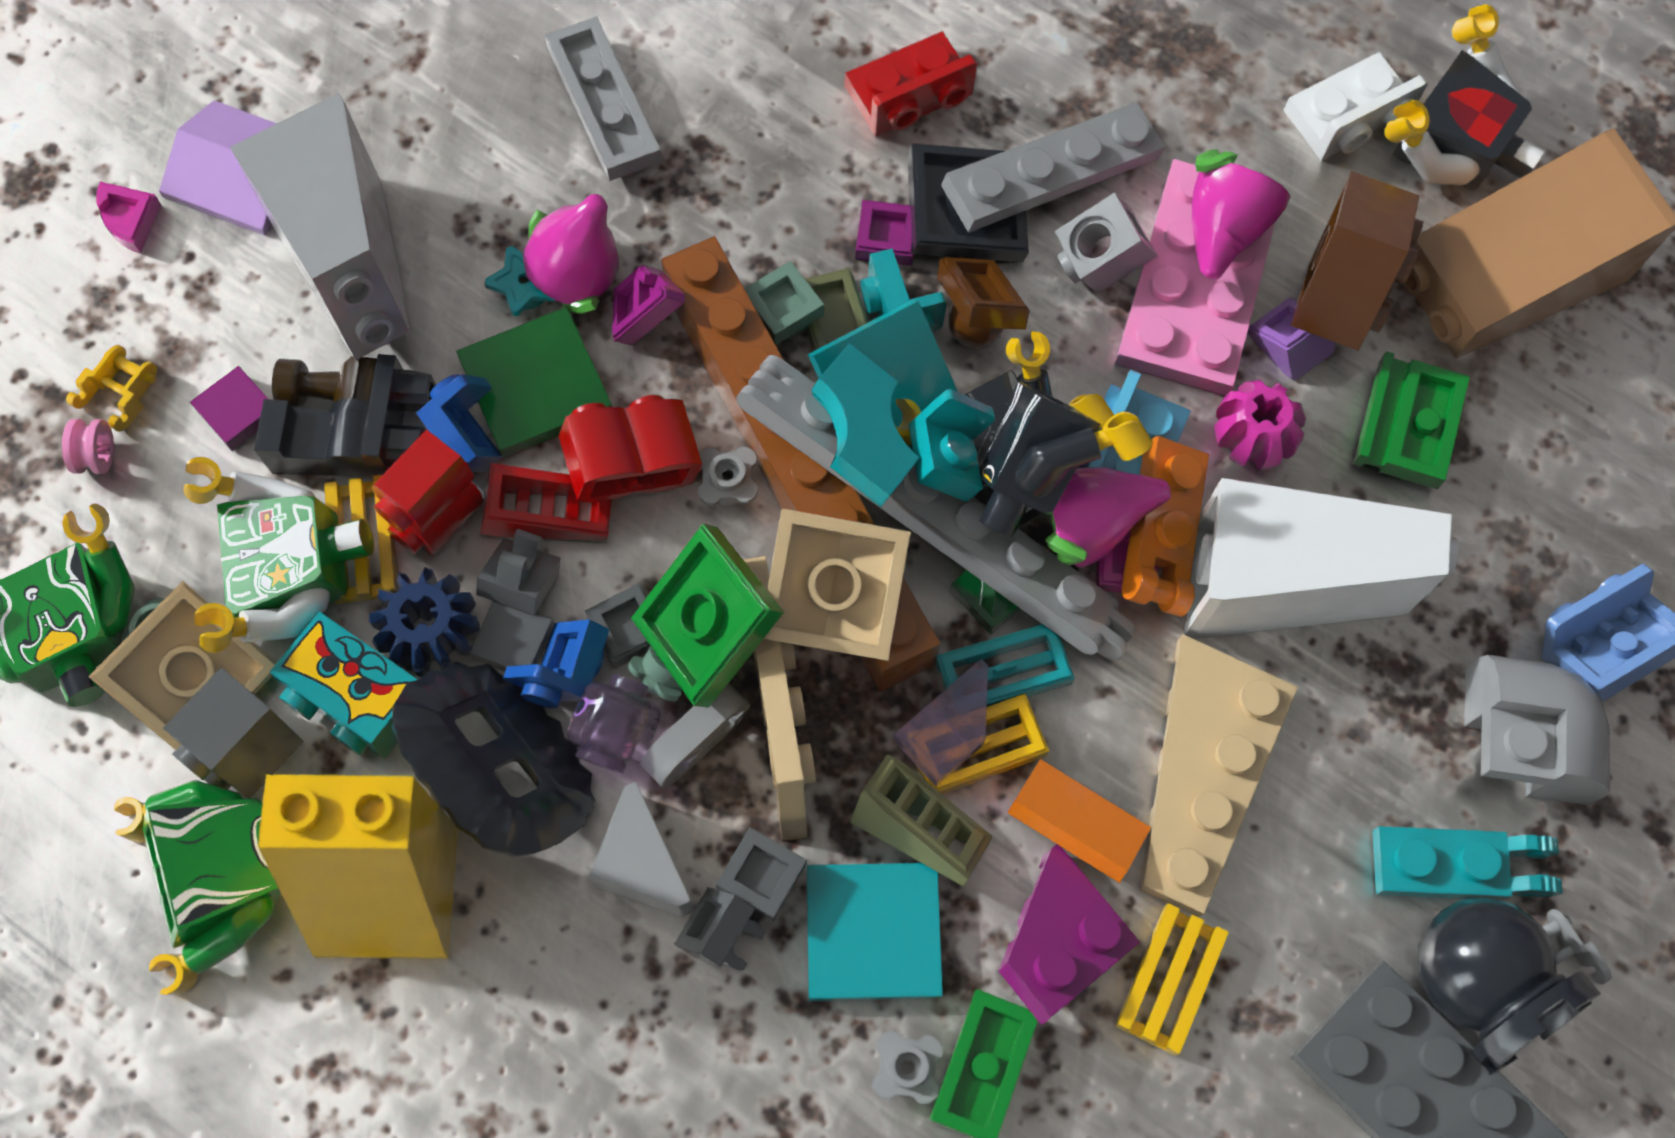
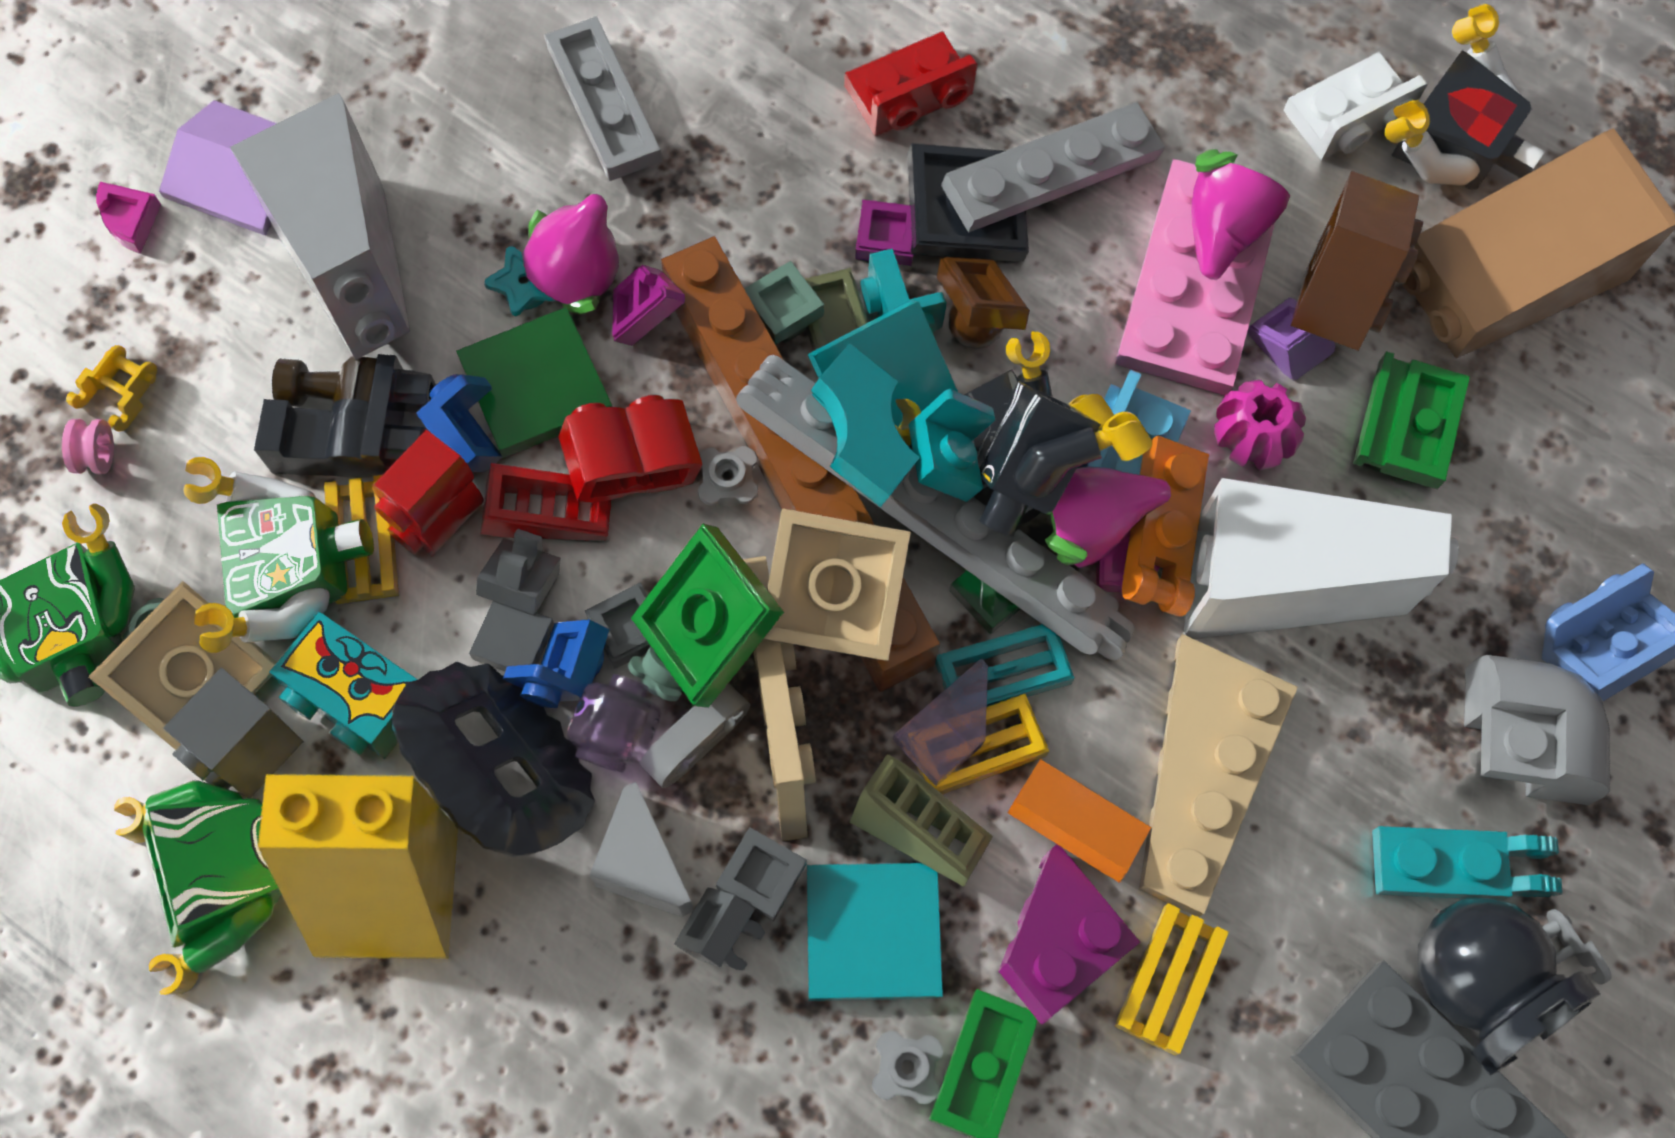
(231, 407): magenta tile -> none
(424, 601): dark blue gear -> none
(1126, 253): light grey brick -> none

